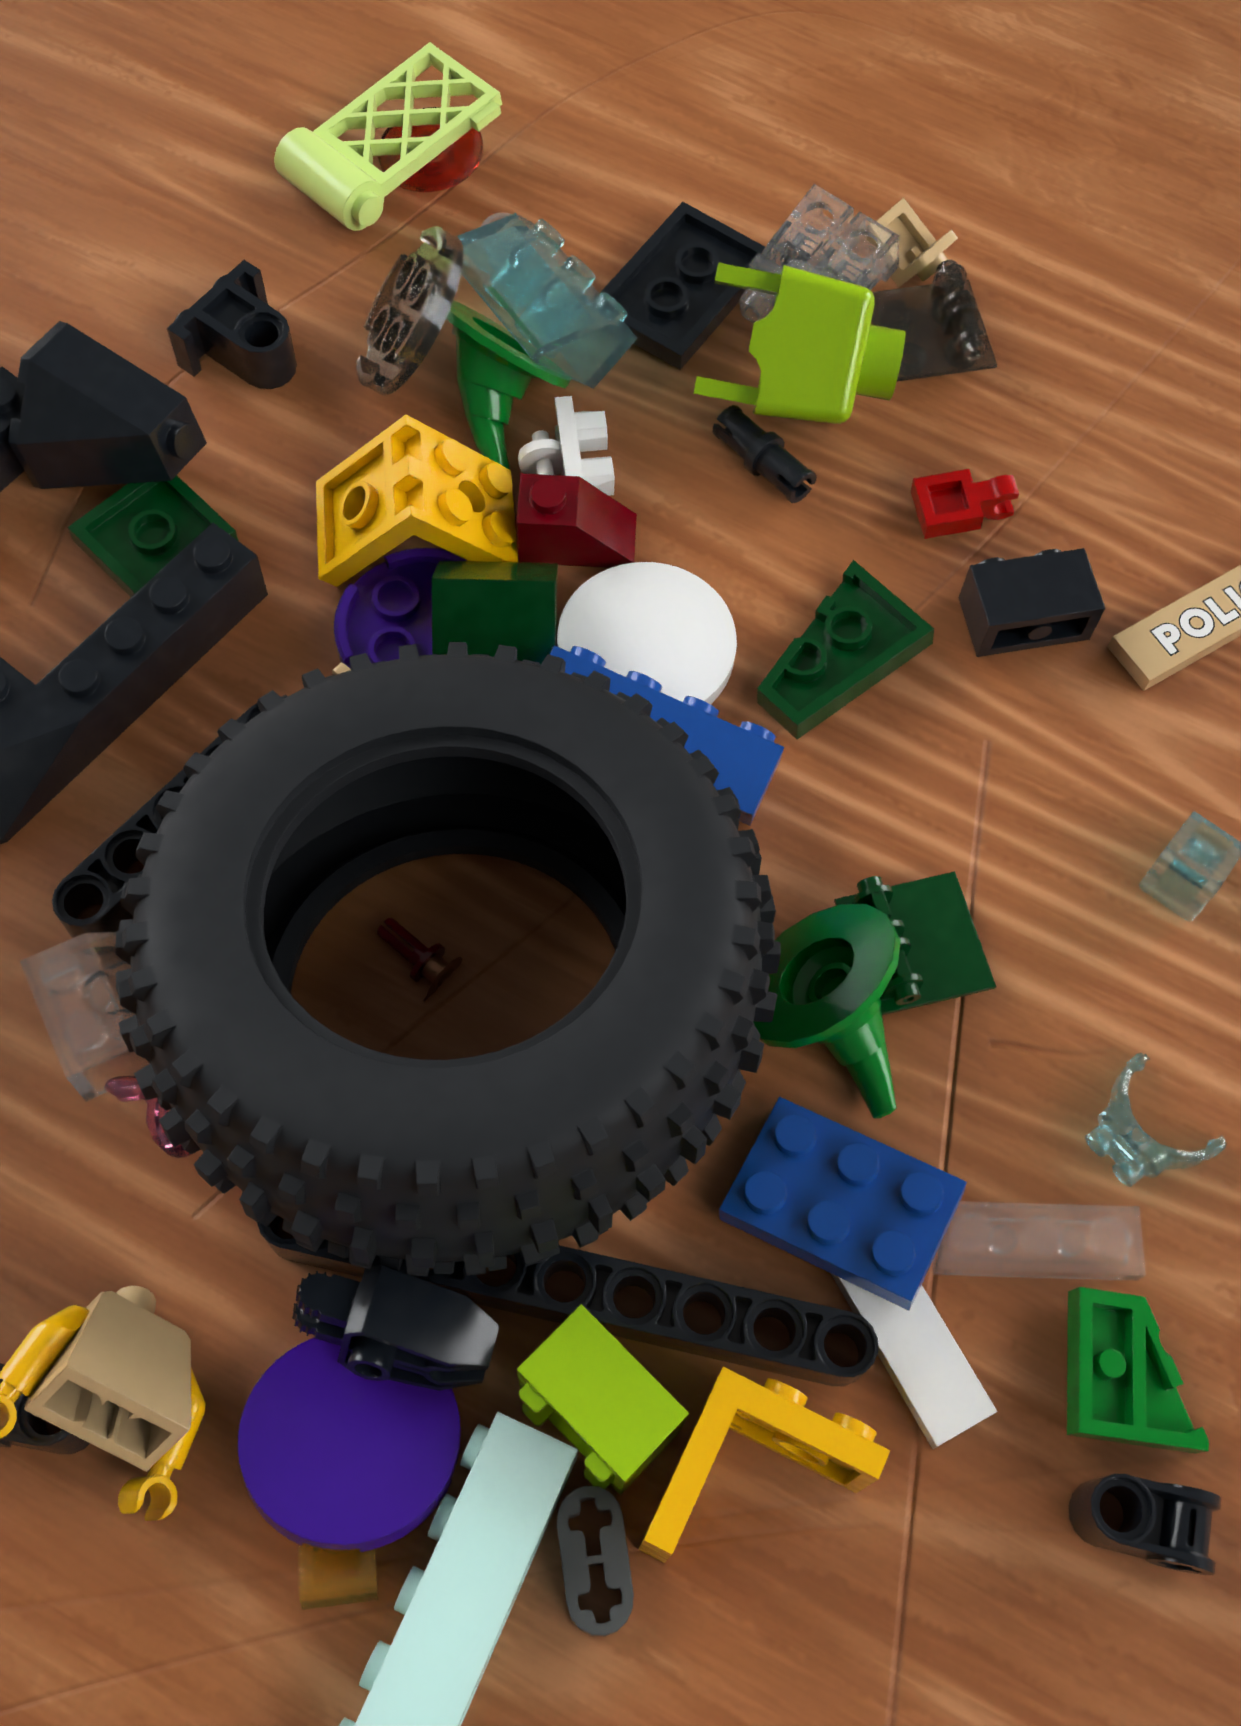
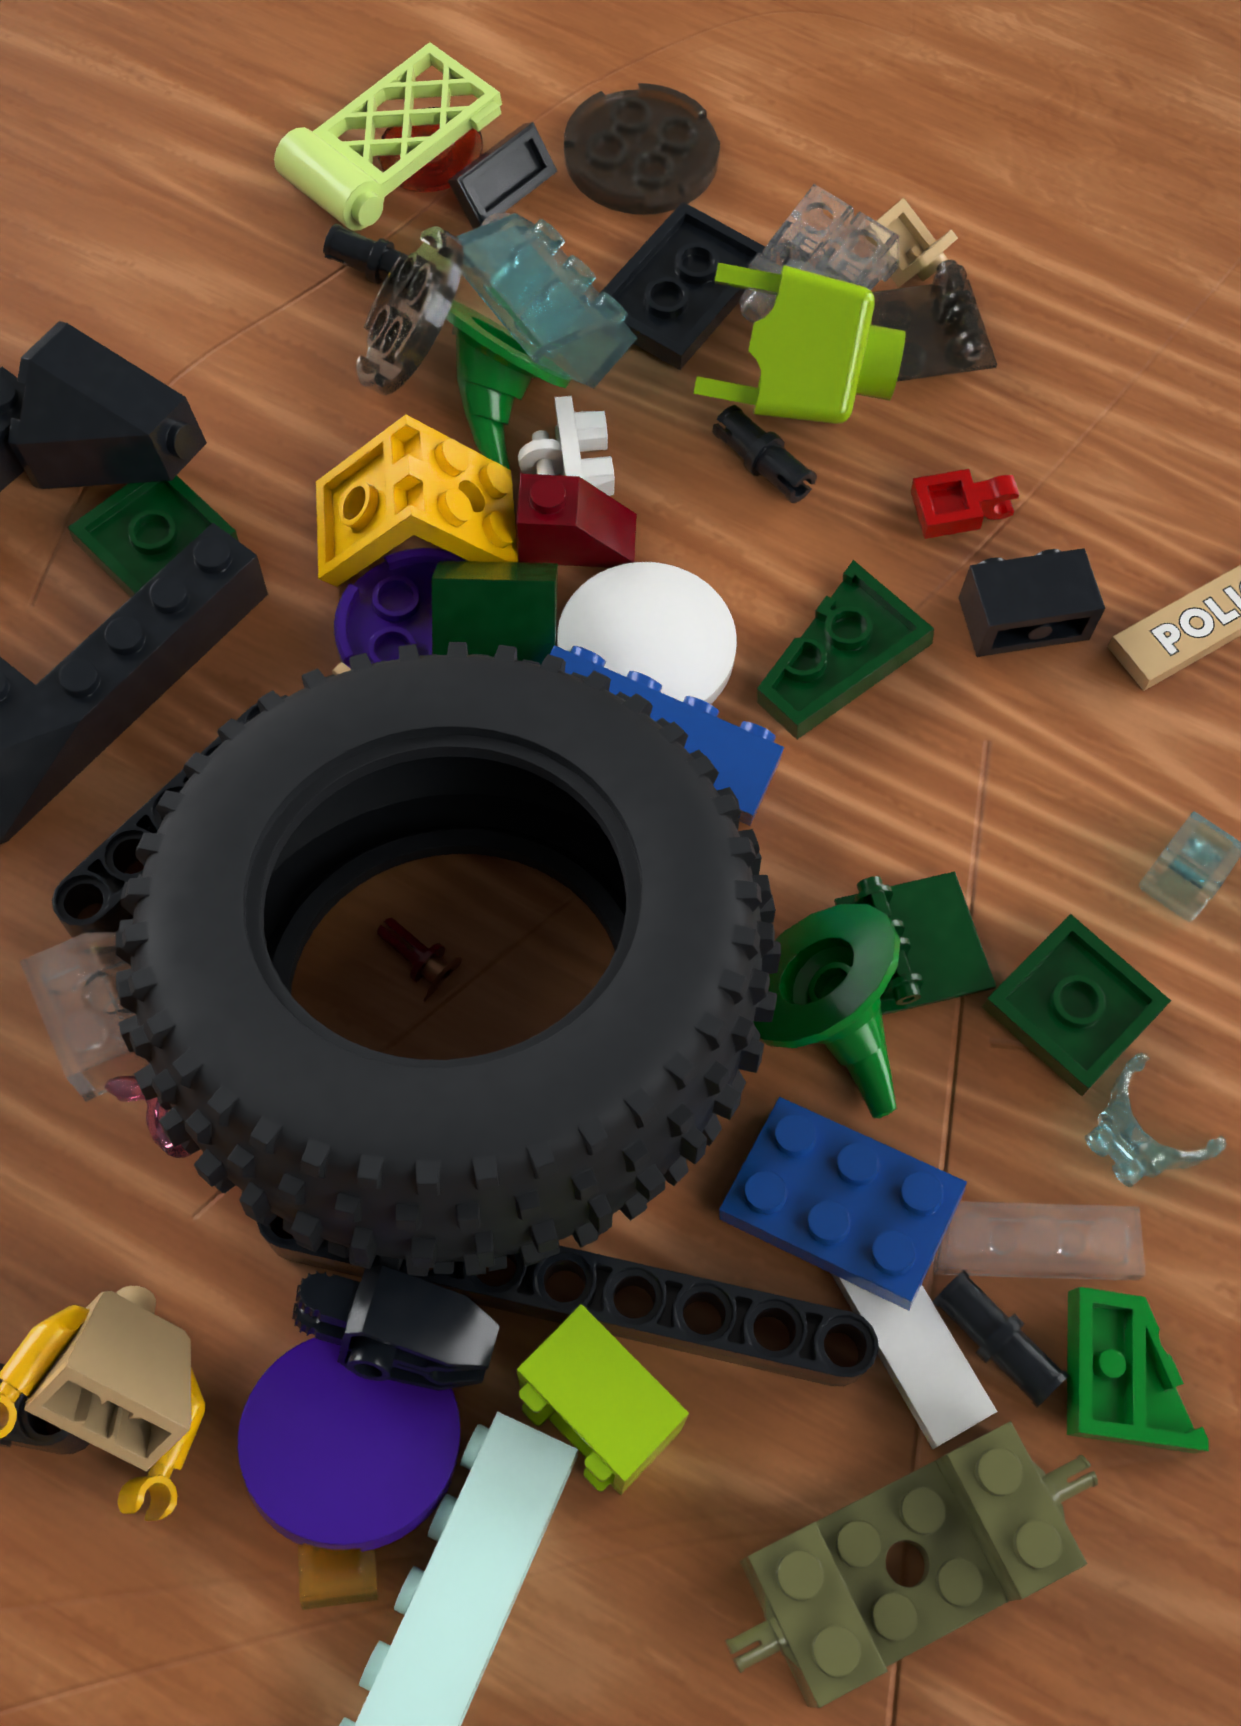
(236, 331): black pin -> none
(361, 253): none -> black pin
(503, 175): none -> black tile
(613, 1558): dark grey beam -> none
(641, 149): none -> clear smoke tile
(777, 1420): yellow bracket -> none
(986, 1538): none -> olive brick
(1000, 1338): none -> black pin
(1076, 1004): none -> dark green plate
(1160, 1521): black piece -> none

